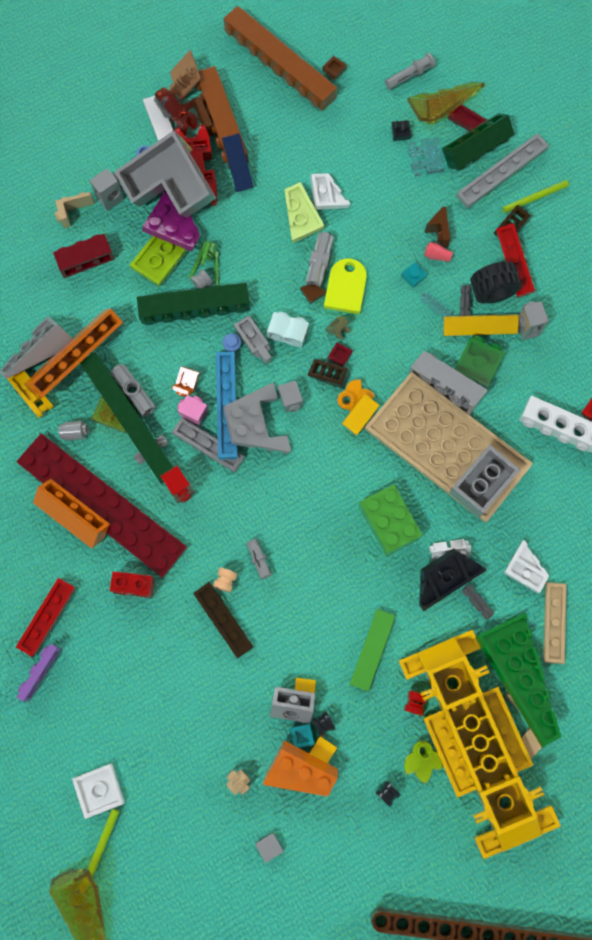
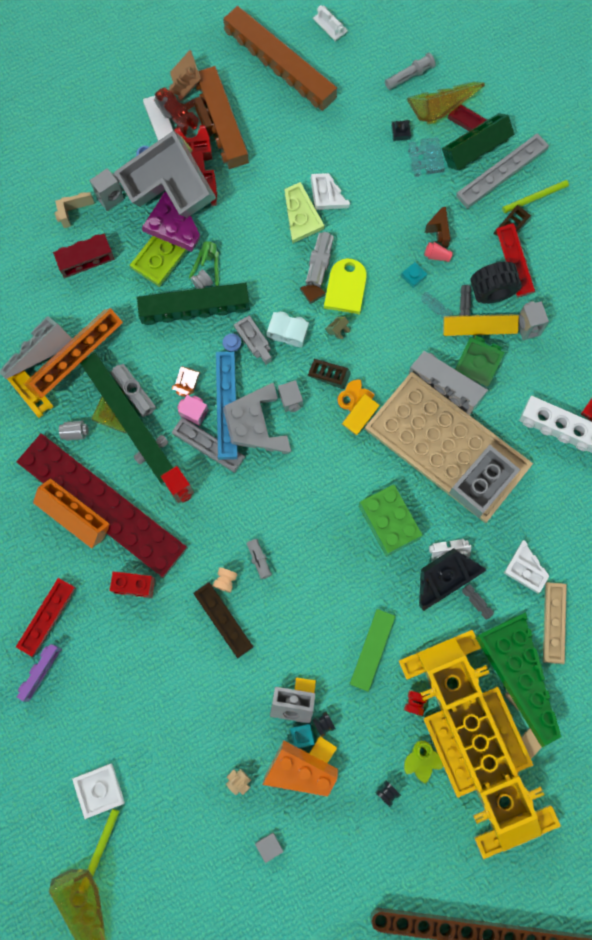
(237, 162): dark blue tile -> none
(329, 23): none -> white hinge
(334, 68): reddish brown plate -> none
(340, 354): dark red tile -> none

